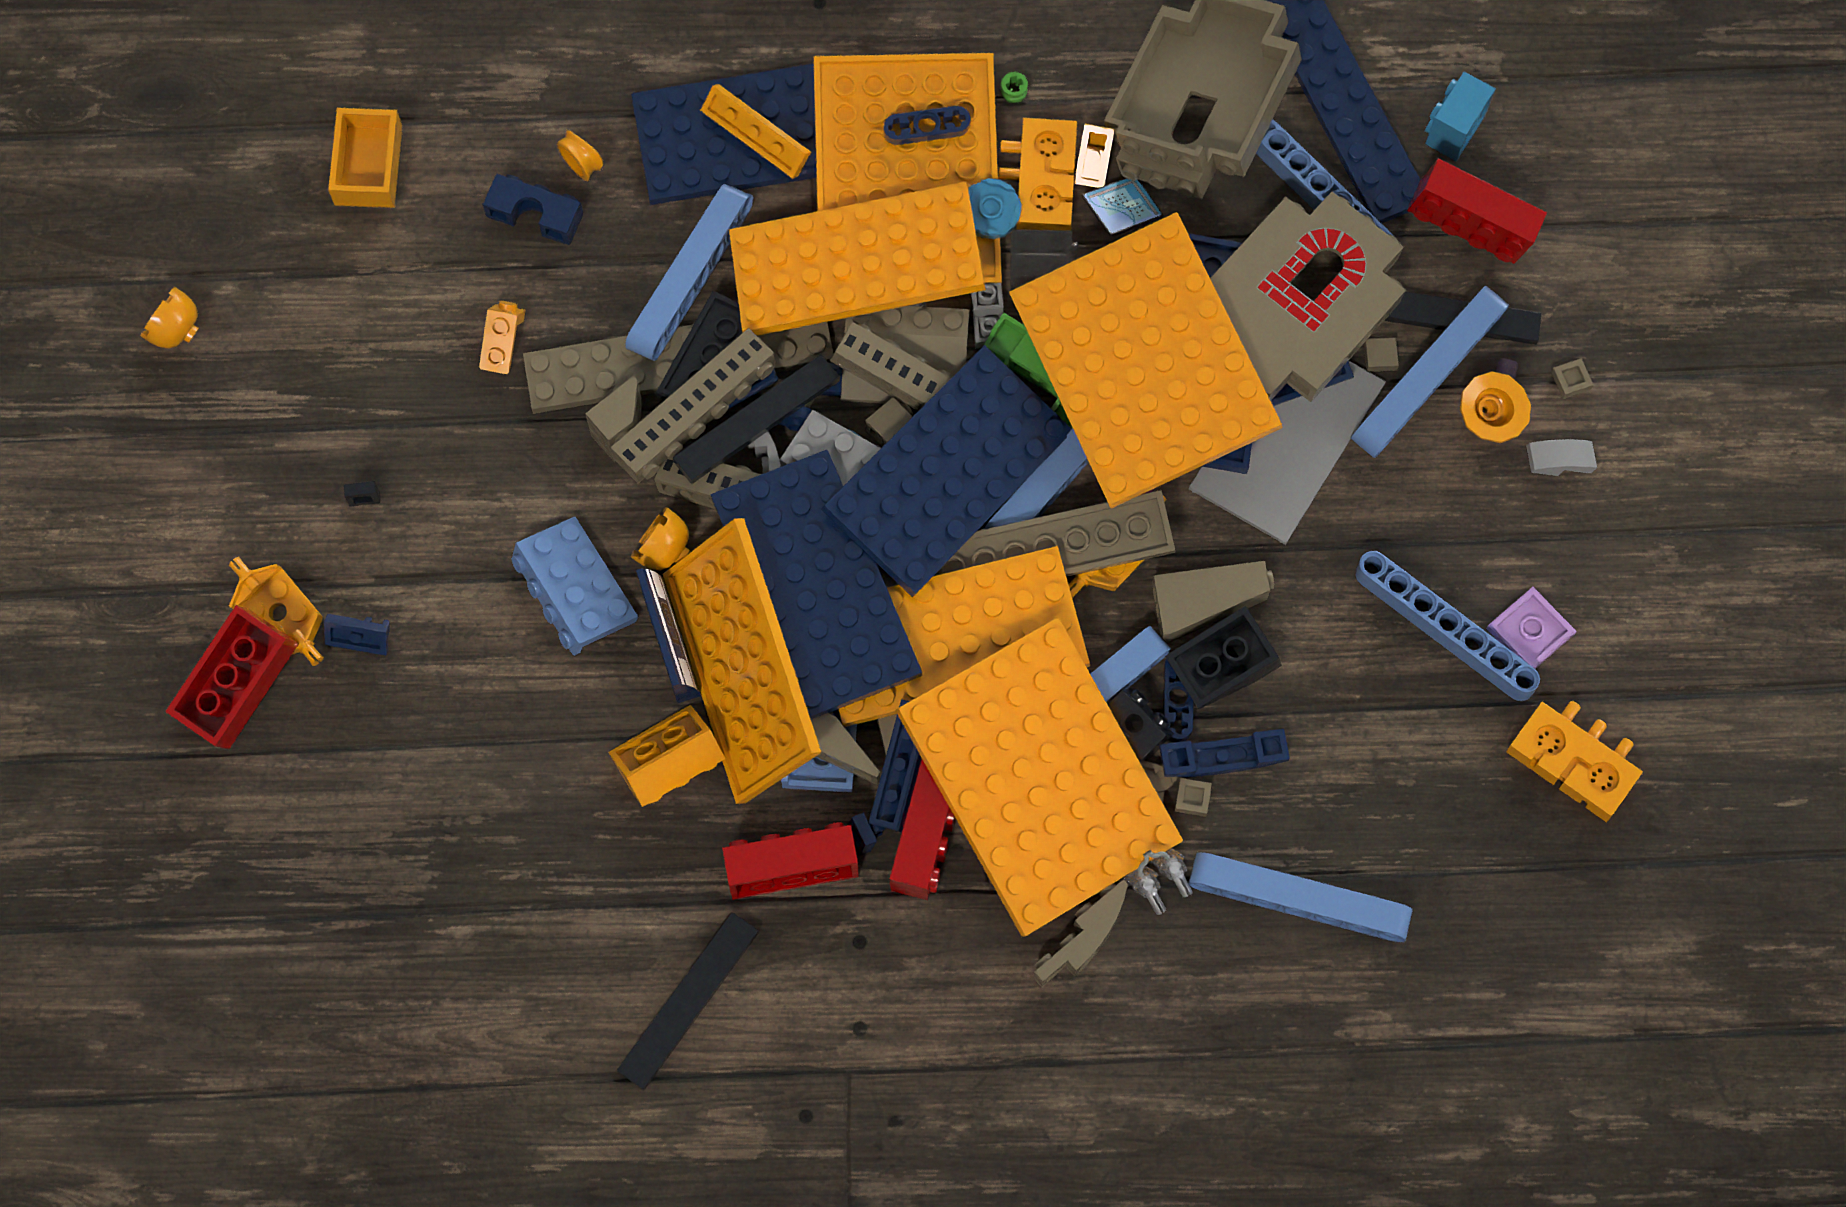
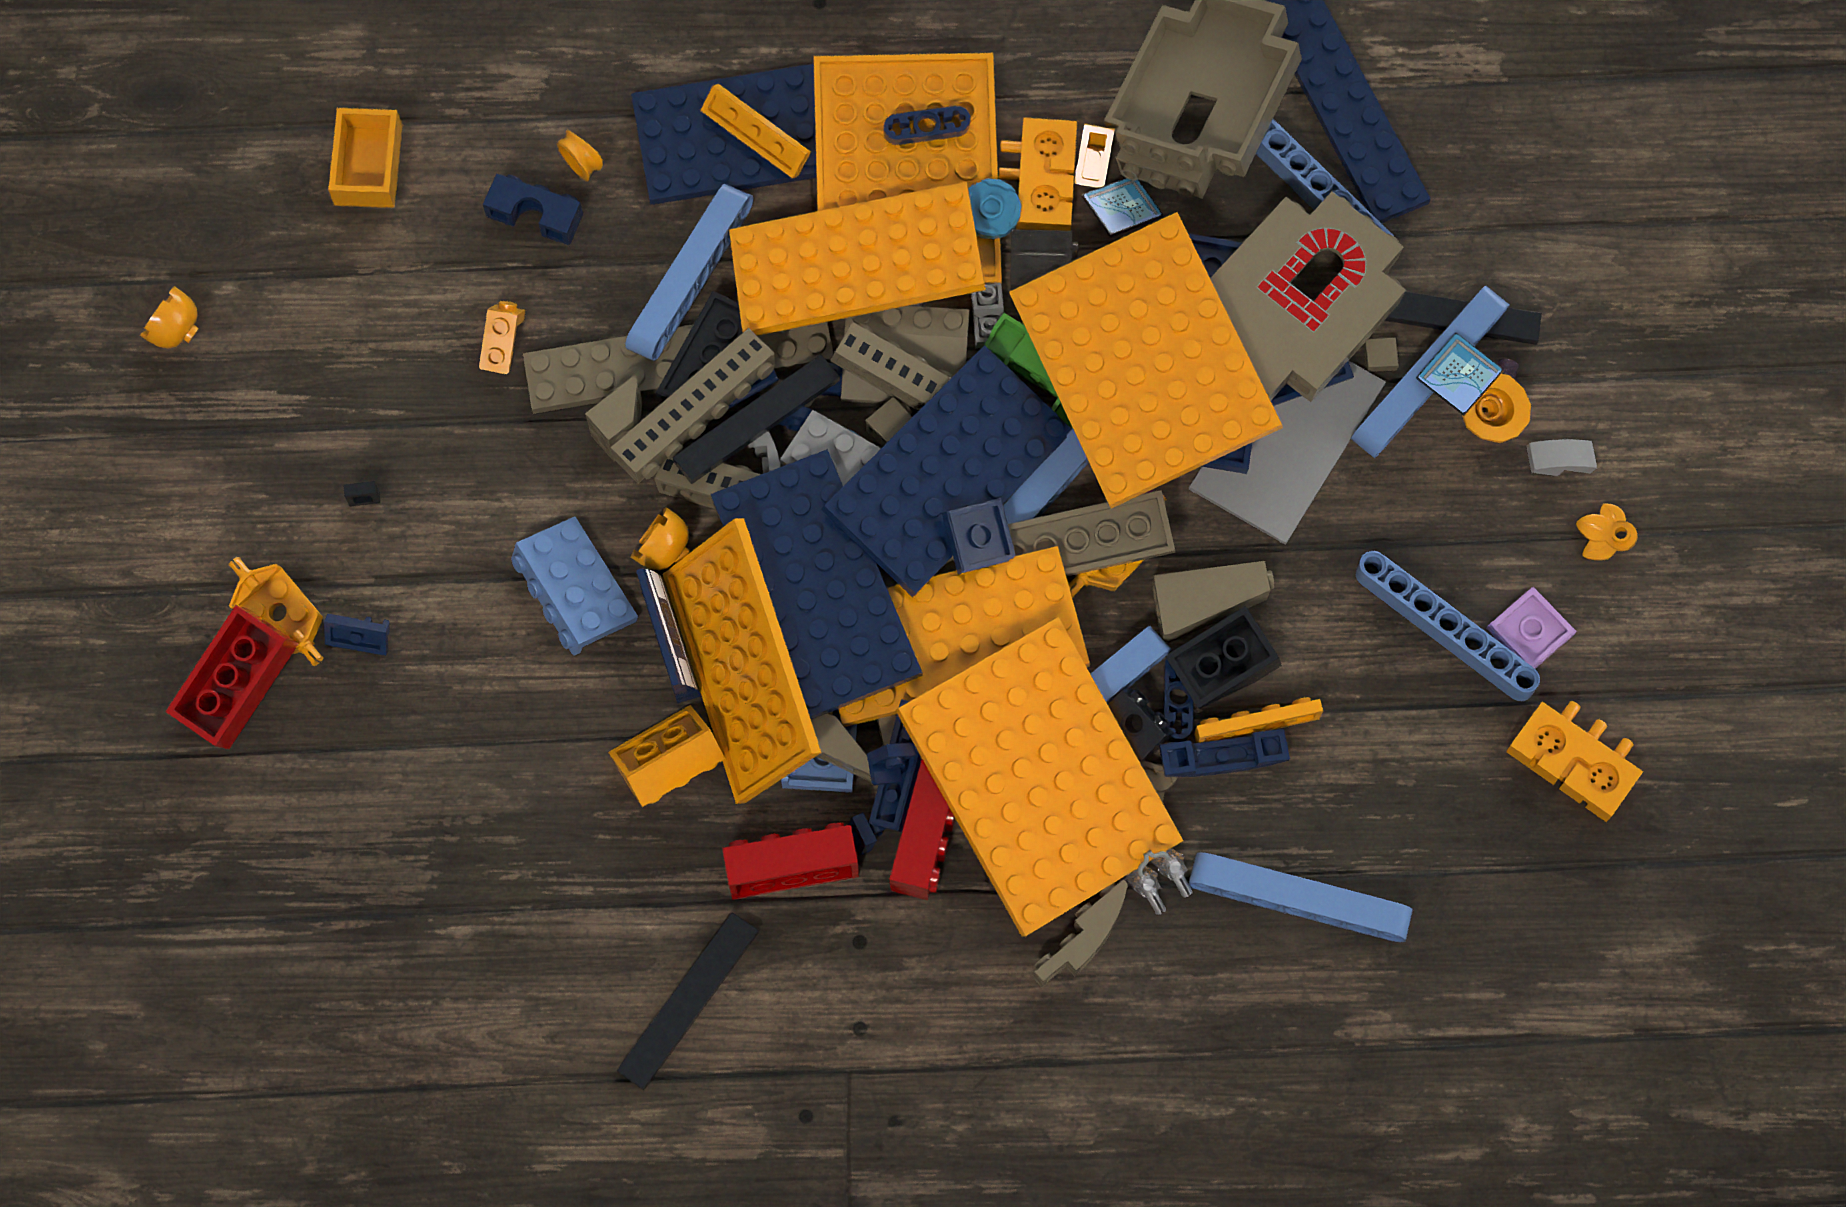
(886, 762): none -> dark blue bracket
(979, 536): none -> dark blue tile
(1019, 79): bright green bush -> none
(1193, 797): dark tan tile -> none
(1270, 718): none -> light orange plate
(1458, 115): dark azure brick -> none
(1460, 374): none -> piece
(1476, 211): red brick -> none
(1572, 378): dark tan tile -> none
(1602, 533): none -> light orange plate

